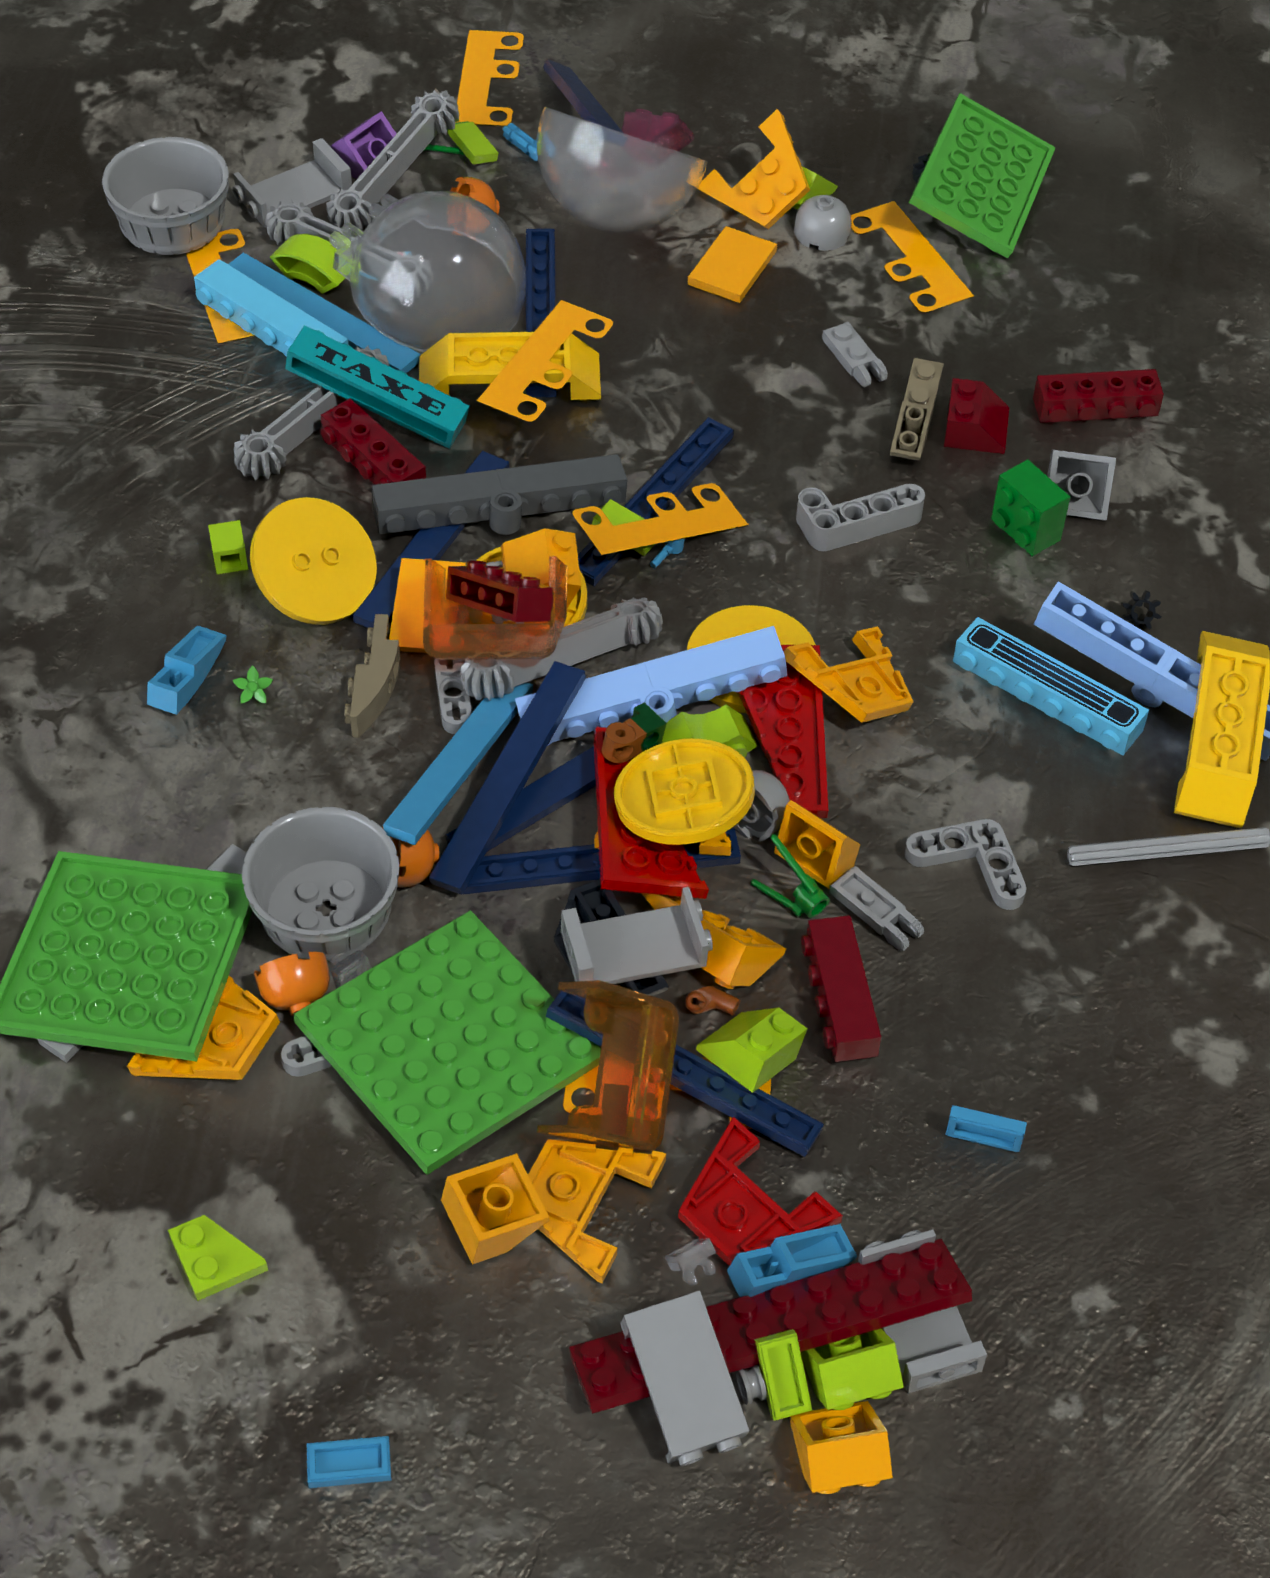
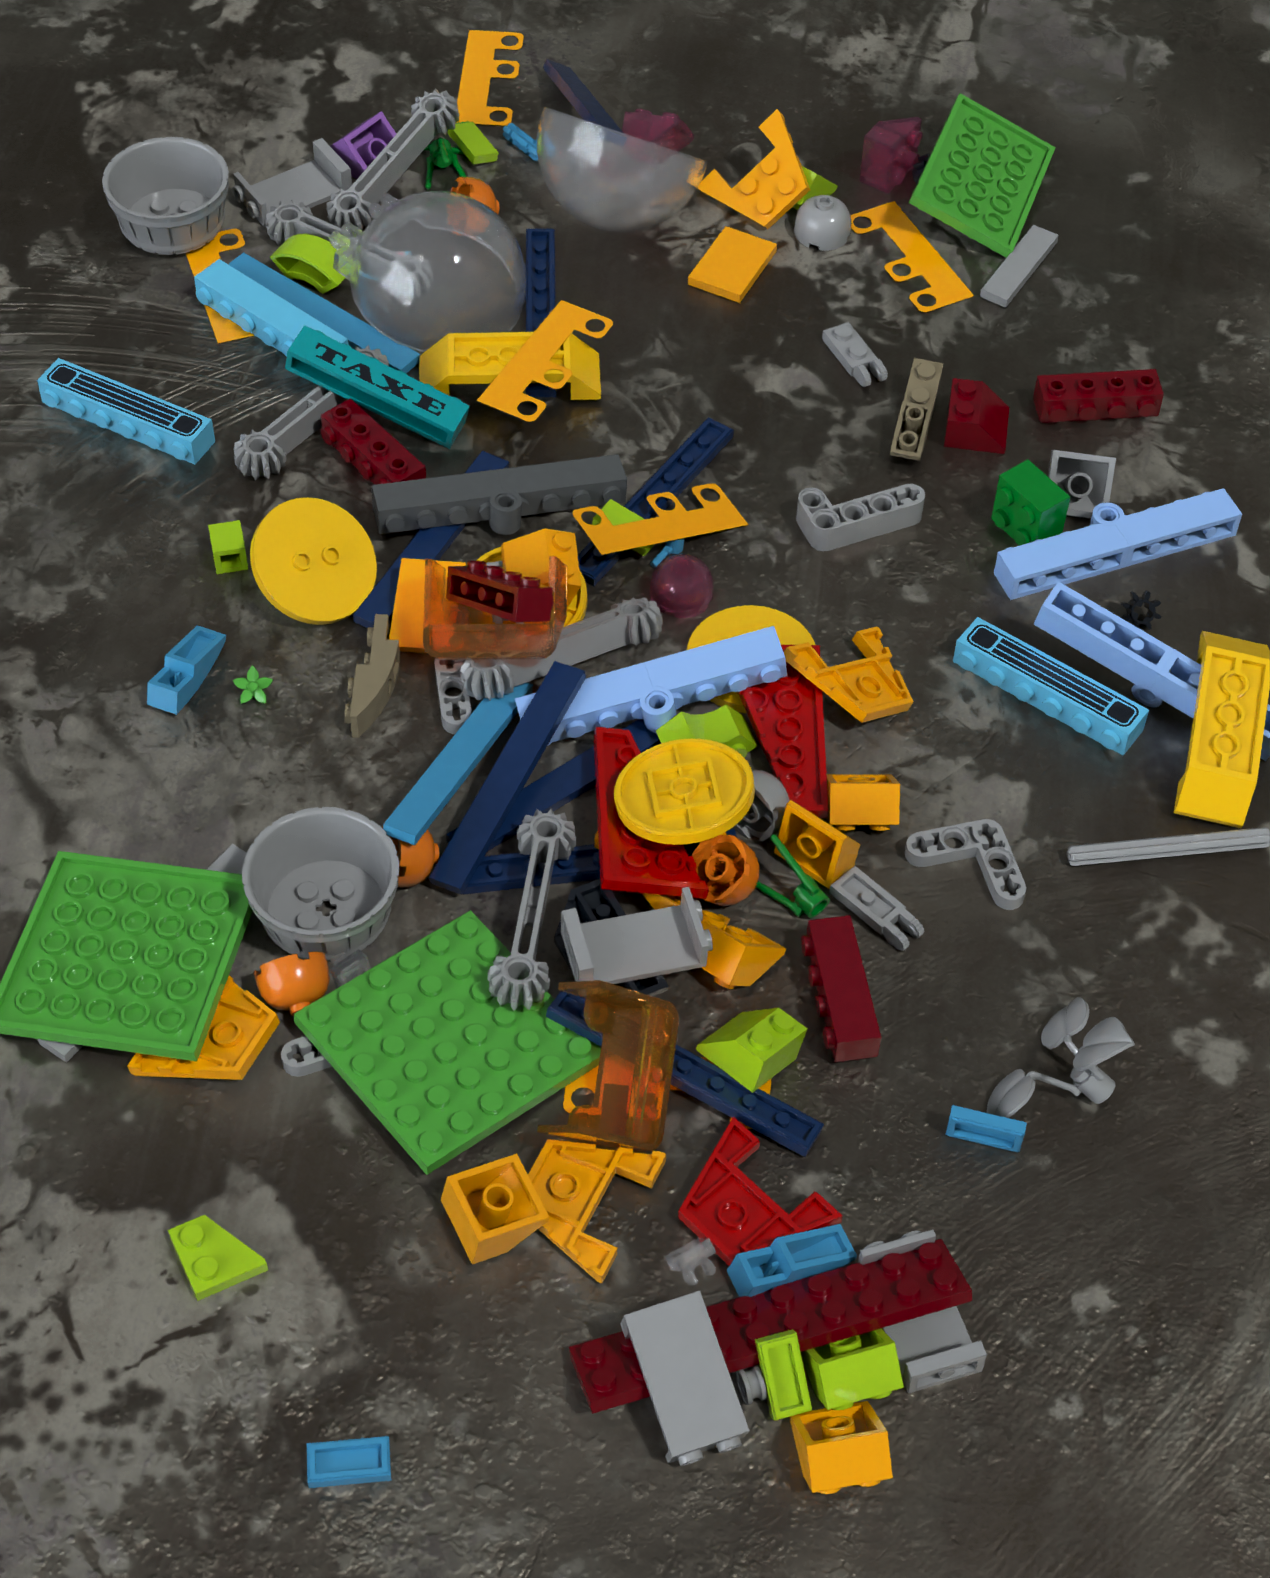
(126, 411): none -> medium azure brick
(441, 156): none -> green plant
(546, 840): none -> light grey arm
(633, 736): dark orange leg -> none
(682, 585): none -> clear pink cylinder
(711, 998): dark orange arm -> none
(727, 868): none -> orange cylinder
(863, 801): none -> light orange slope
(890, 152): none -> clear pink slope
(1019, 266): none -> light grey tile
(1099, 1044): none -> light grey plant
(1116, 542): none -> light blue hinge

